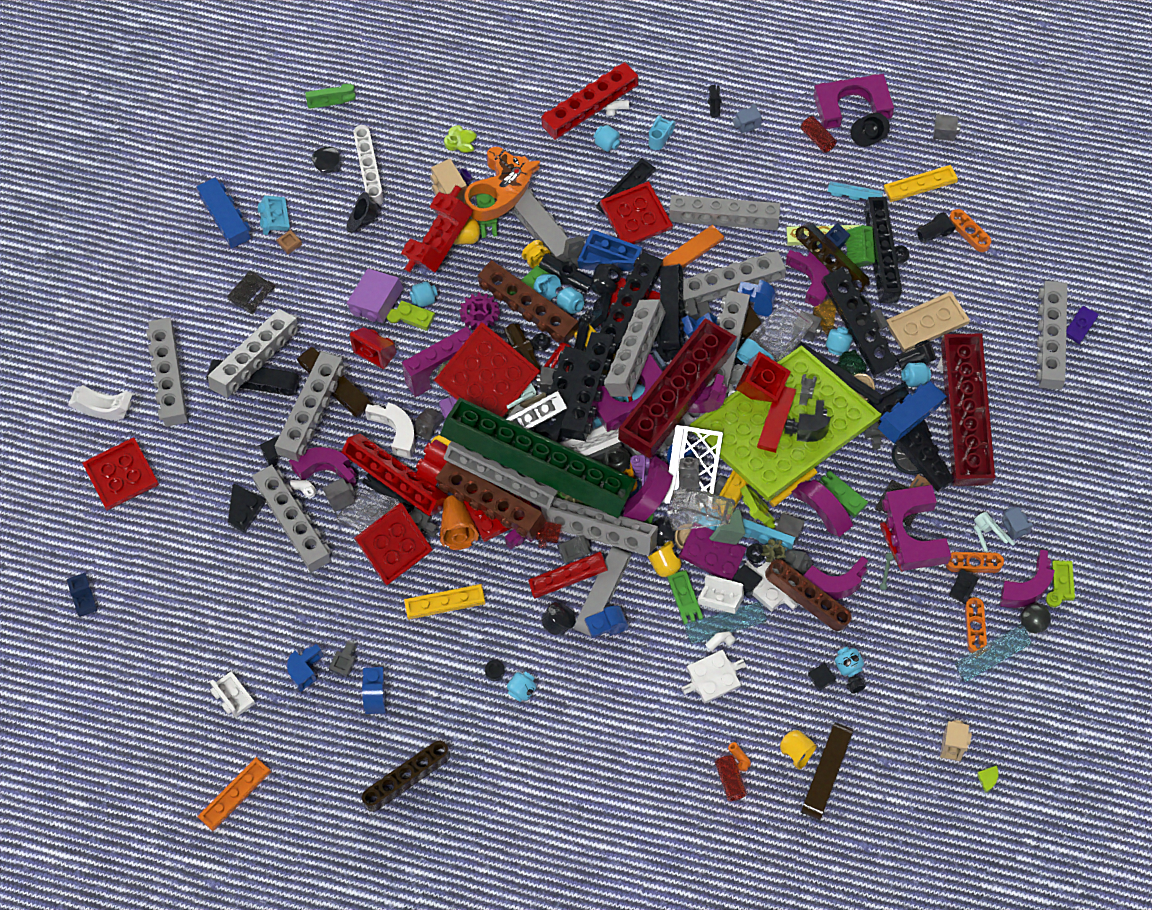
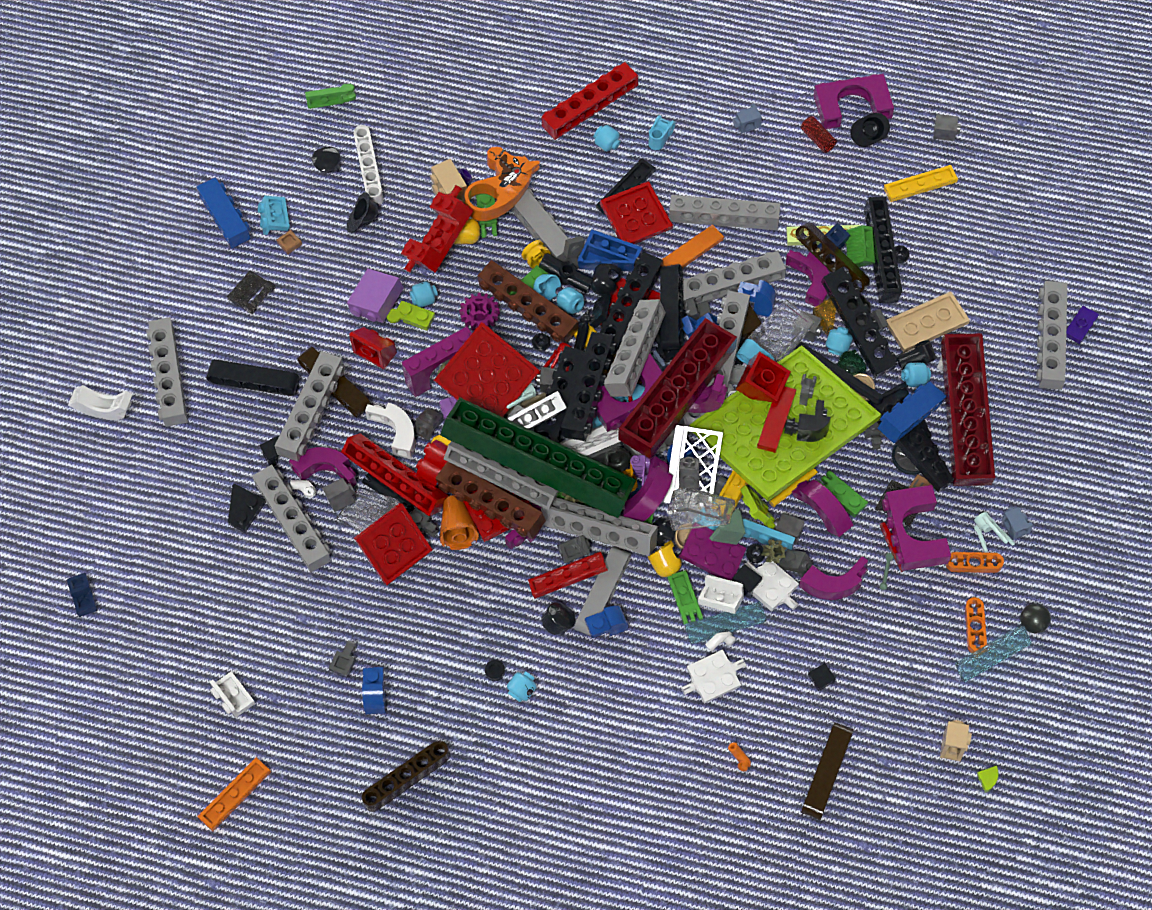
(120, 473): red plate -> none
(252, 353): light grey brick -> none
(299, 666): blue brick -> none
(444, 601): yellow tile -> none
(459, 139): lime plate -> none
(520, 343): dark brown piece -> none
(548, 533): clear red bracket -> none
(620, 105): white arm -> none
(714, 100): black axle -> none
(730, 778): clear red pin -> none
(796, 745): yellow helmet -> none
(812, 604): copper beam -> none
(849, 661): medium azure head -> none
(853, 192): medium azure plate -> none
(856, 684): black plate -> none
(938, 226): black piece -> none
(963, 586): black panel -> none
(972, 239): orange beam -> none
(1026, 593): magenta arch -> none
(1062, 583): lime hinge -> none

